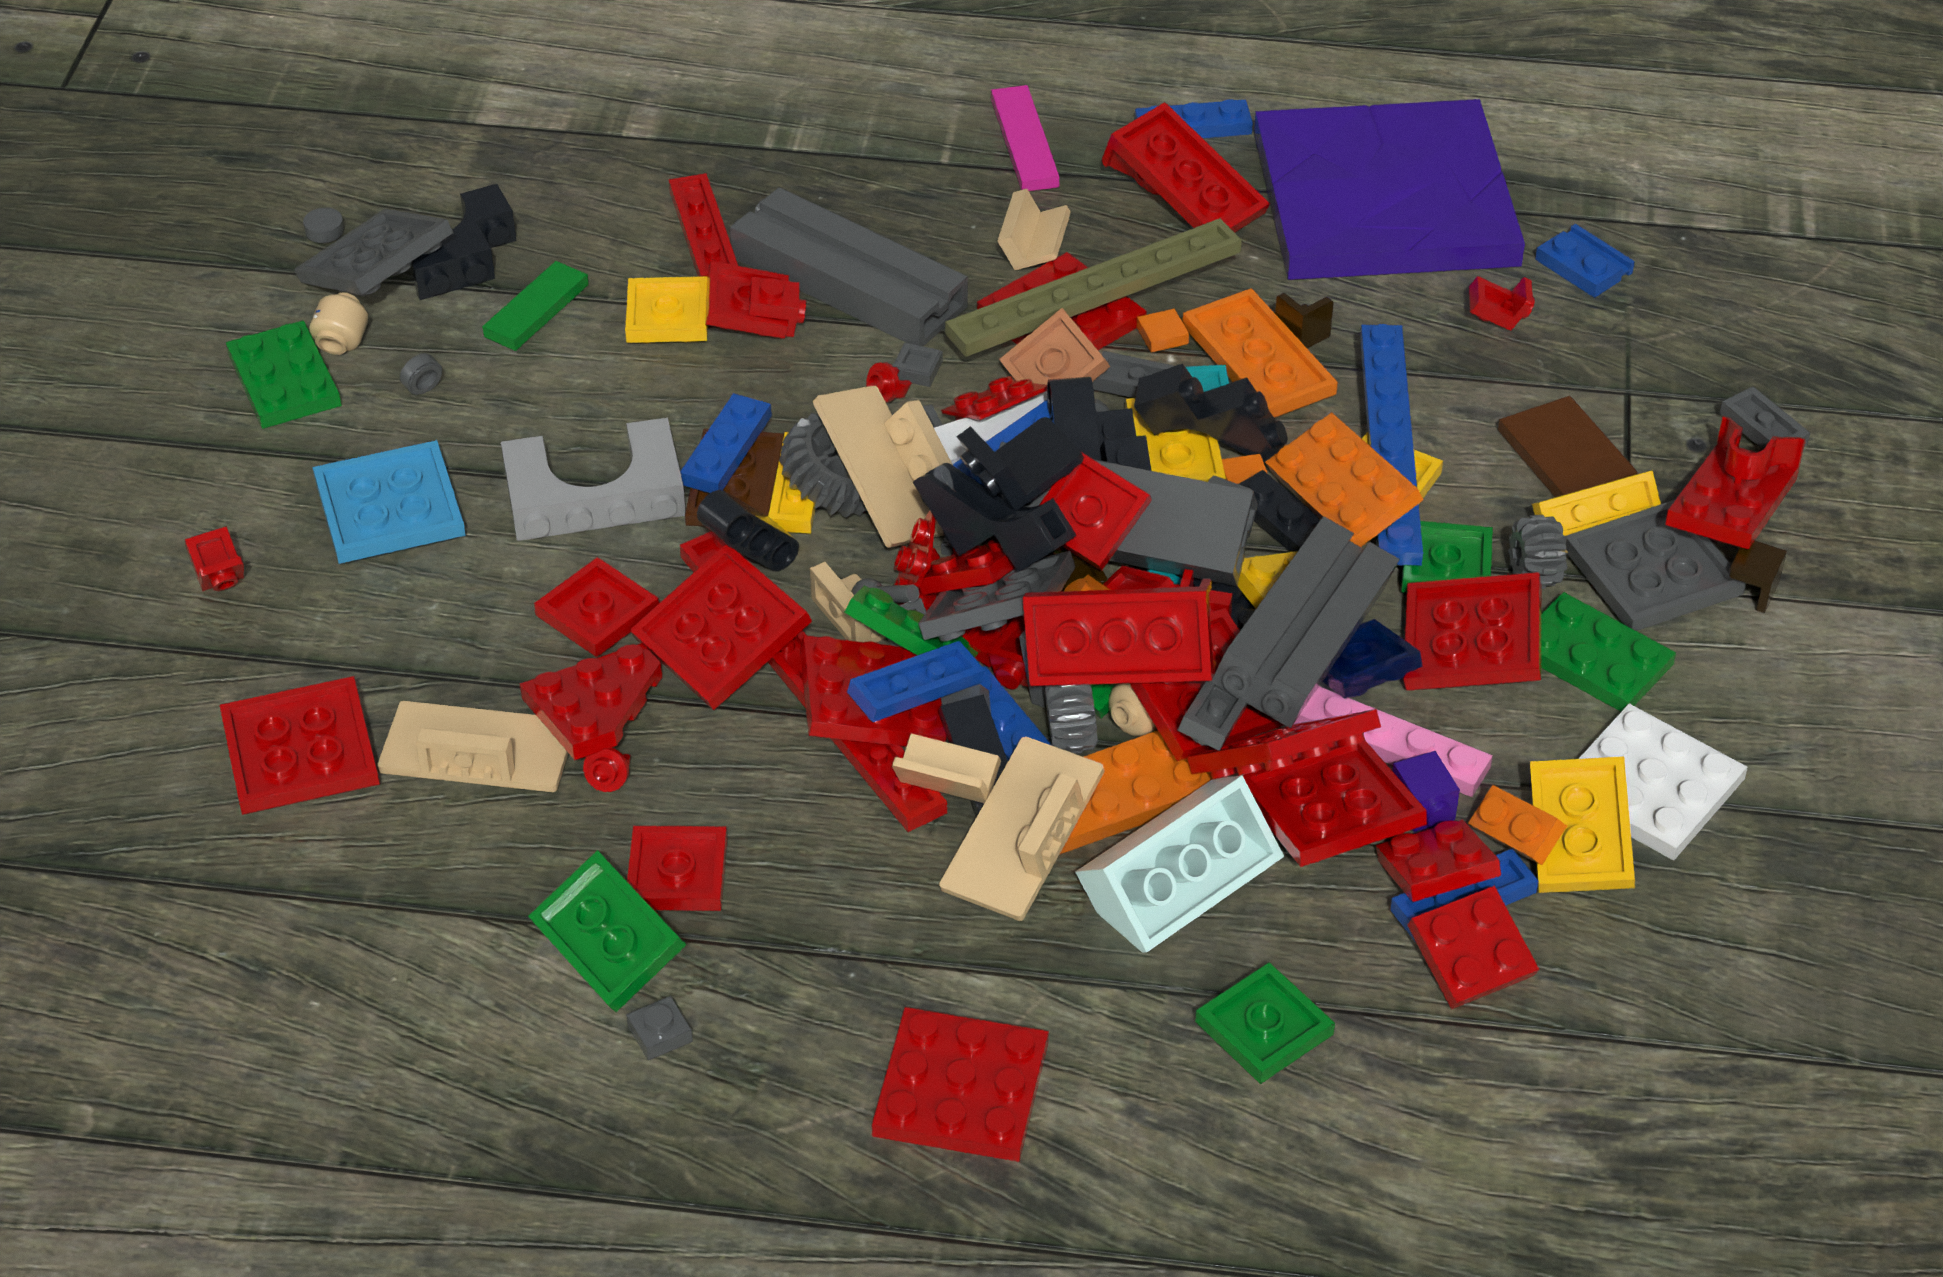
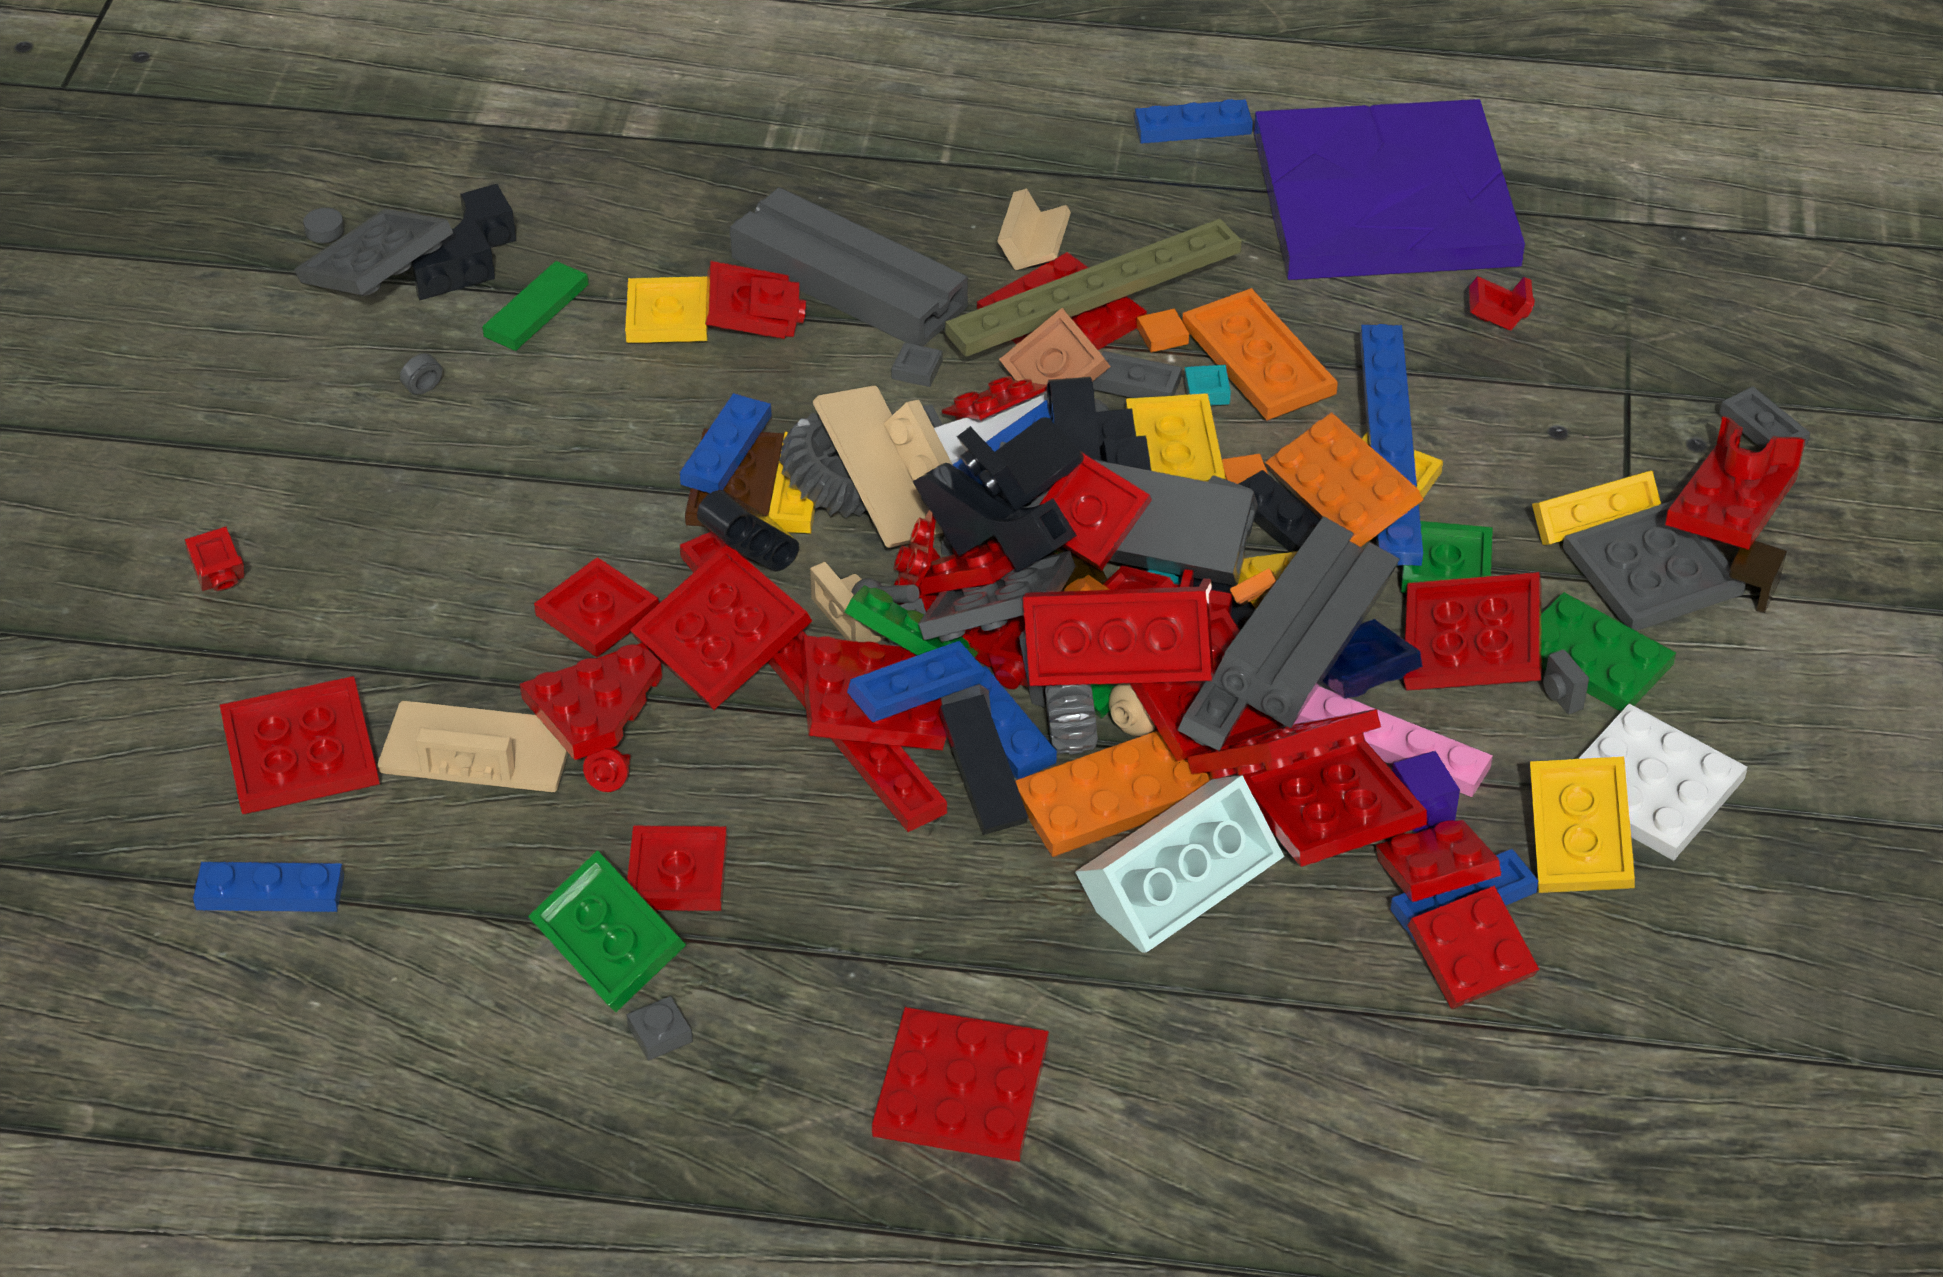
(269, 886): none -> blue plate
(283, 374): green plate -> none
(338, 323): tan head -> none
(388, 501): dark azure plate -> none
(551, 507): light grey arch -> none
(701, 222): red plate -> none
(887, 380): red plate -> none
(947, 768): tan panel -> none
(1022, 828): tan bracket -> none
(1025, 138): dark pink tile -> none
(1183, 170): red plate -> none
(1227, 413): black arch -> none
(1254, 587): none -> orange tile
(1265, 1022): green plate -> none
(1308, 323): dark brown panel -> none
(1517, 824): orange plate -> none
(1540, 547): dark grey gear -> none
(1564, 447): reddish brown tile -> none
(1565, 682): none -> dark grey plate
(1584, 260): blue plate -> none

